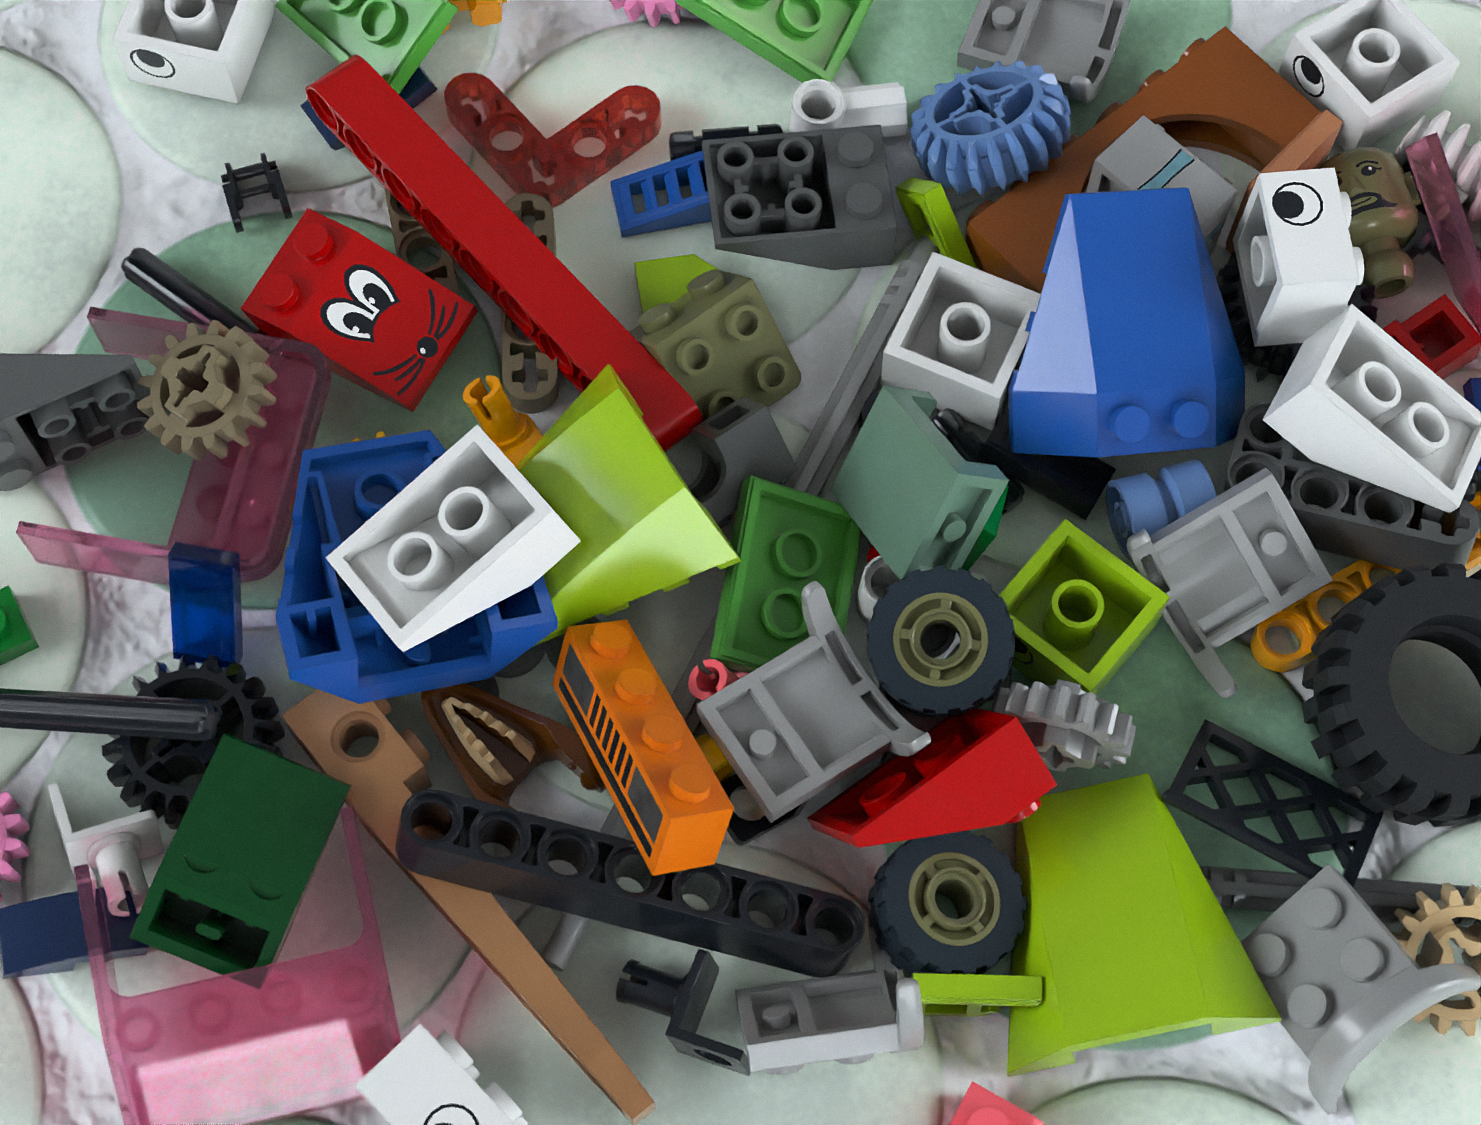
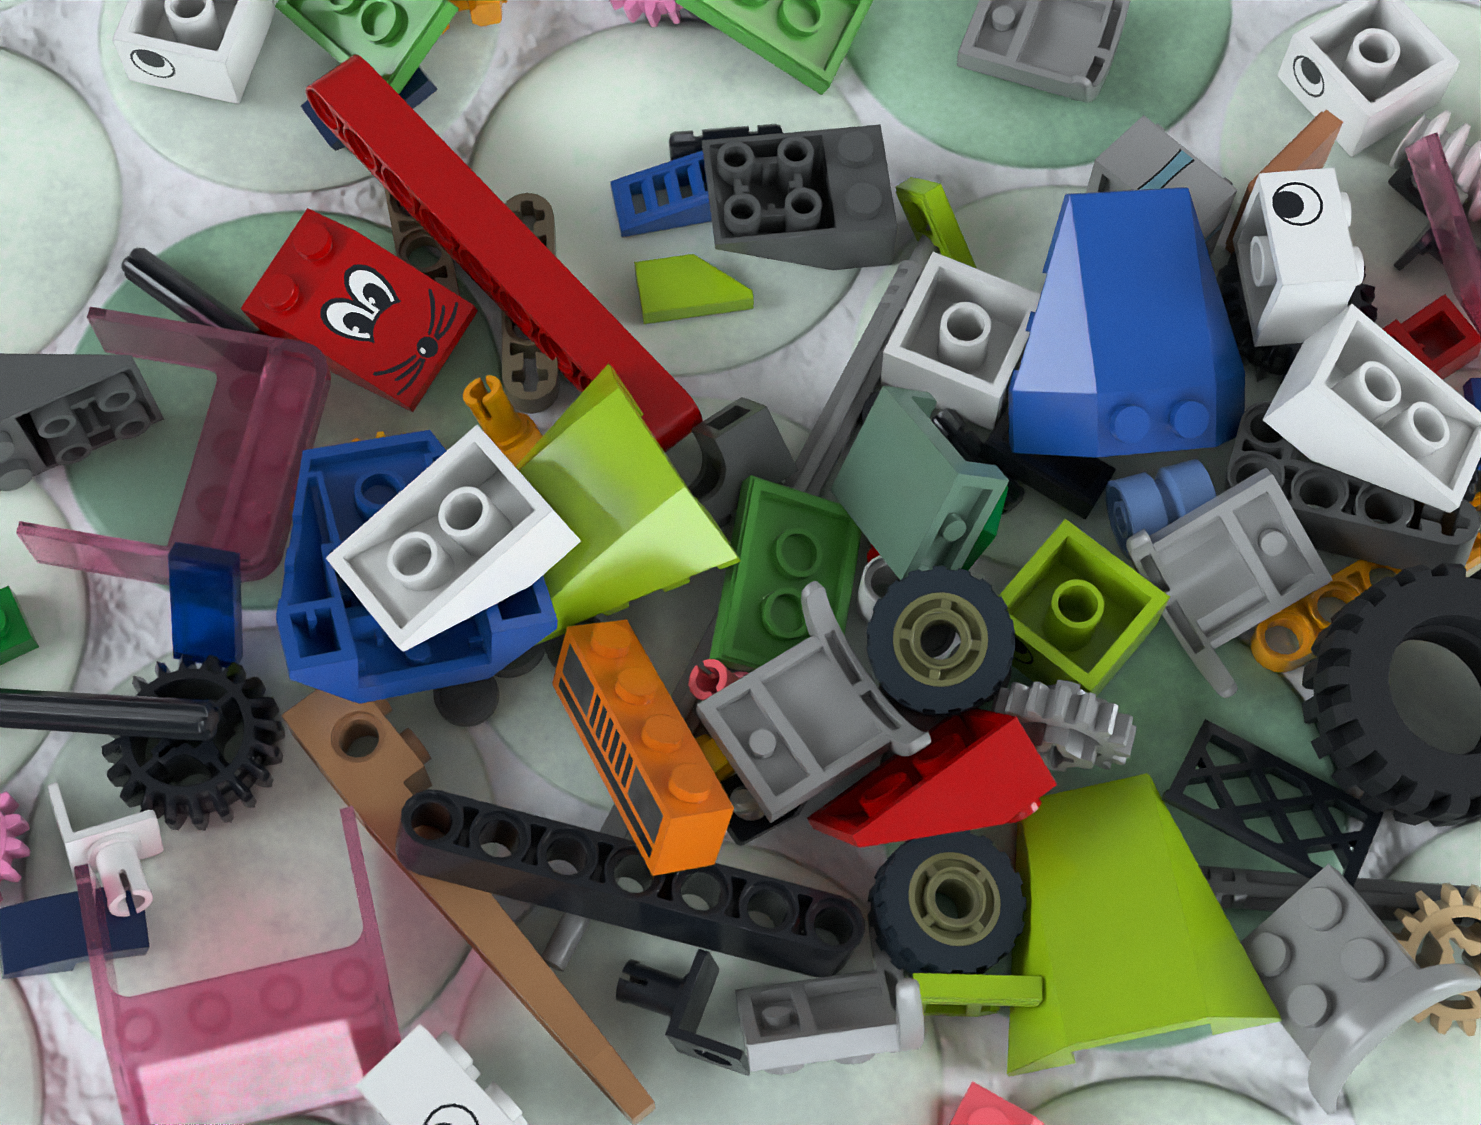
(207, 390): dark tan gear -> none
(234, 196): black piece -> none
(240, 860): dark green slope -> none
(501, 743): reddish brown animal -> none
(556, 154): clear red beam -> none
(720, 343): olive bracket -> none
(848, 107): white piece -> none
(990, 127): medium blue gear -> none
(1209, 100): dark orange arch -> none
(1381, 215): olive piece -> none

